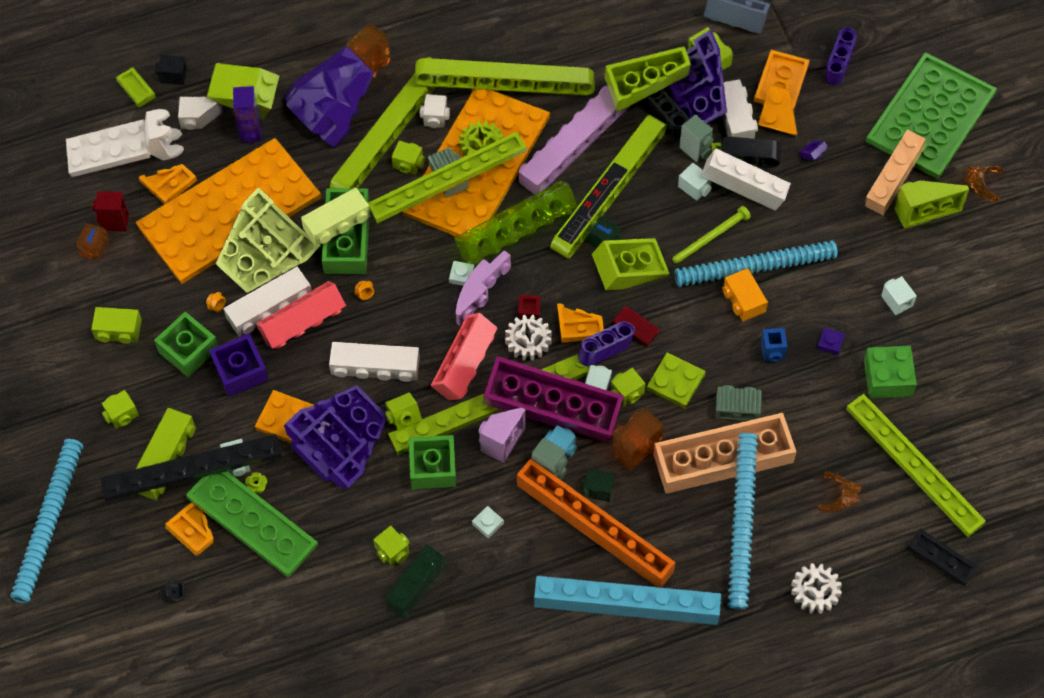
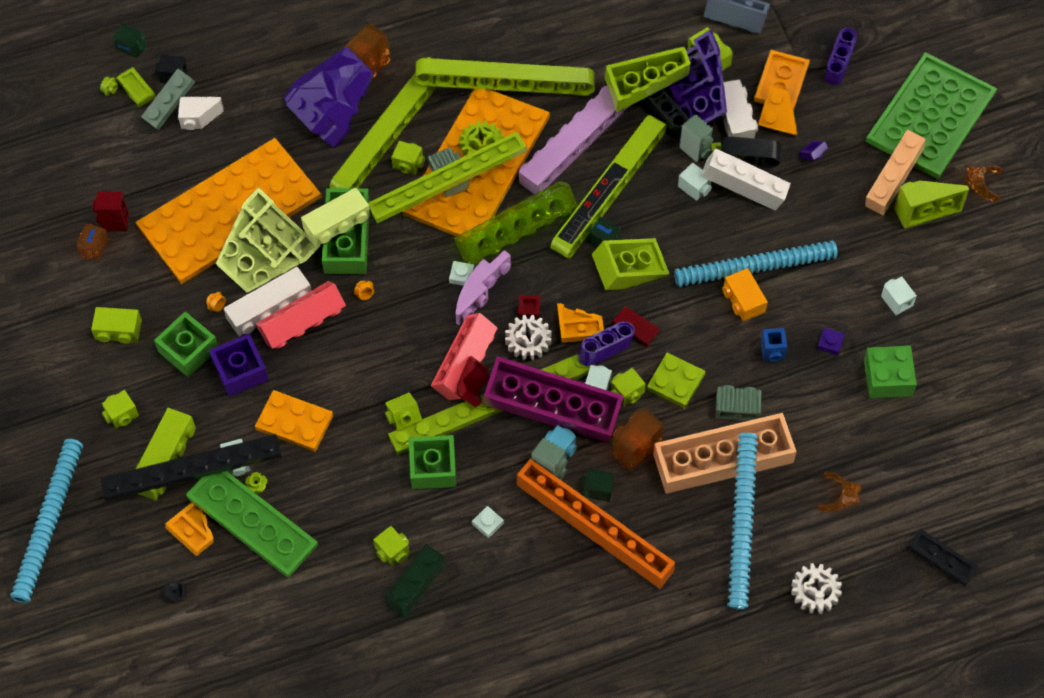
(109, 86): none -> lime plate
(123, 144): white hinge -> none
(130, 40): none -> clear green brick
(168, 99): none -> sand green plate
(169, 182): light orange wing -> none
(230, 76): lime slope -> none
(247, 114): dark purple brick -> none
(337, 435): dark purple wedge -> none
(374, 361): white brick -> none
(435, 111): white brick -> none
(471, 380): none -> dark red slope
(501, 433): lavender slope -> none
(627, 600): medium azure brick -> none
(743, 213): lime bar -> none
(916, 465): lime plate -> none

